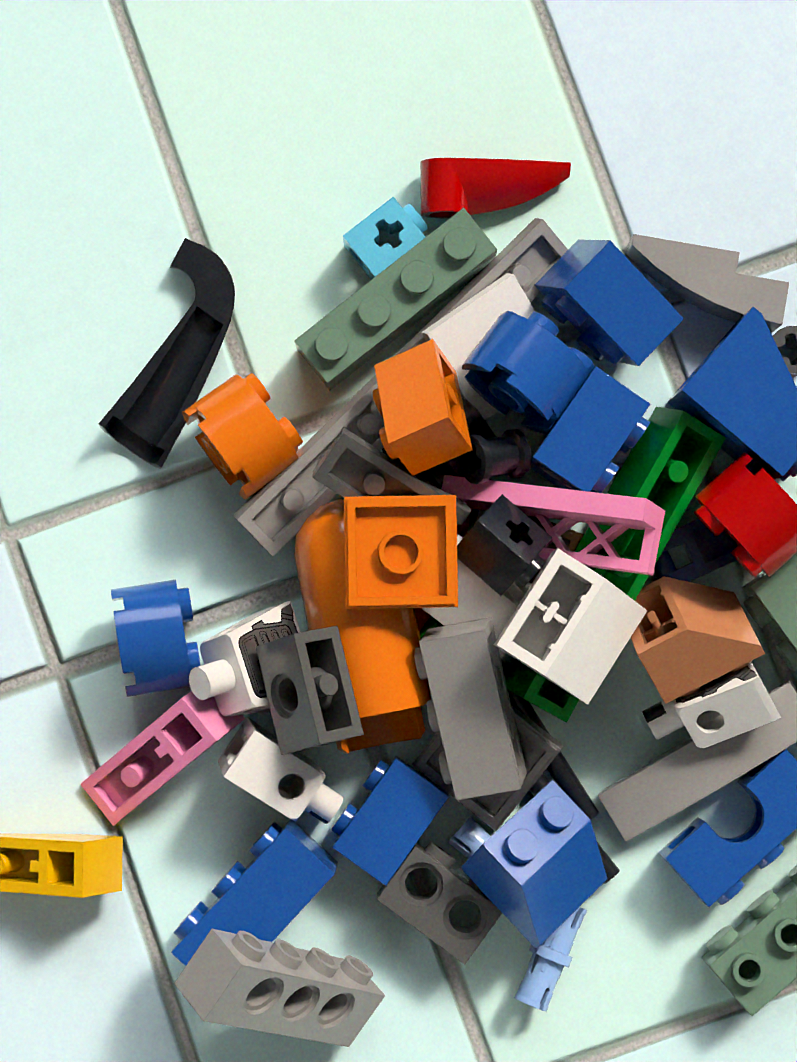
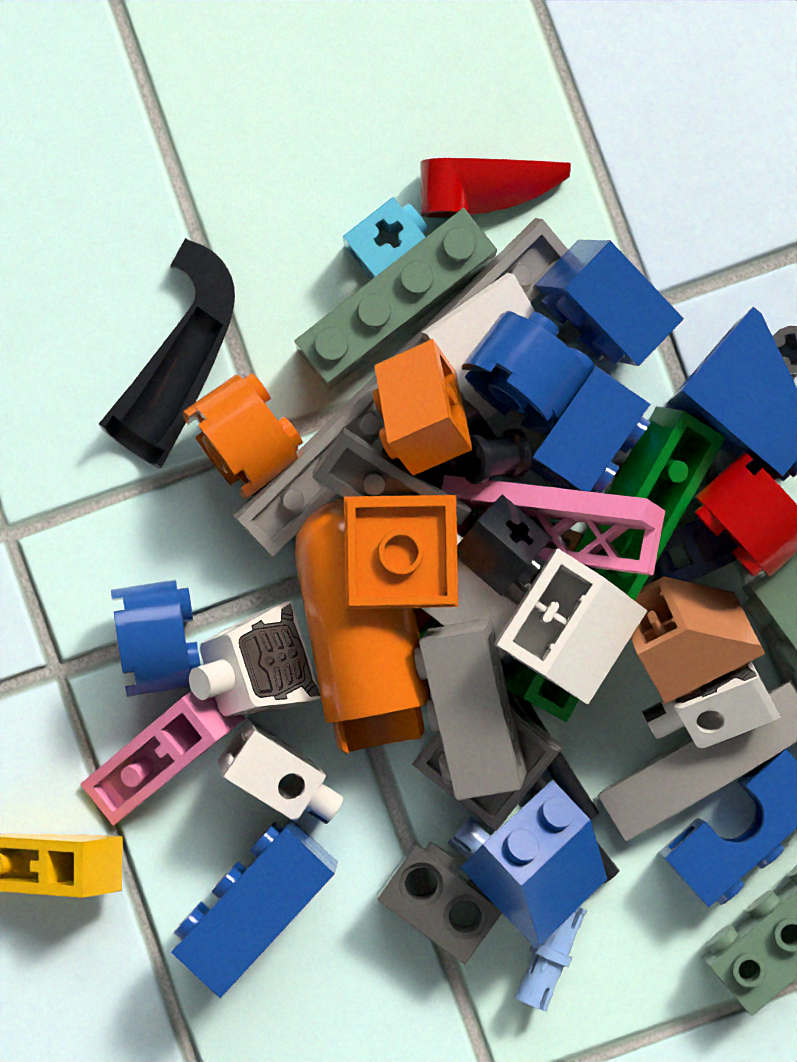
(279, 988): light grey brick -> none
(309, 690): dark grey brick -> none
(388, 819): blue brick -> none
(709, 279): light grey slope -> none

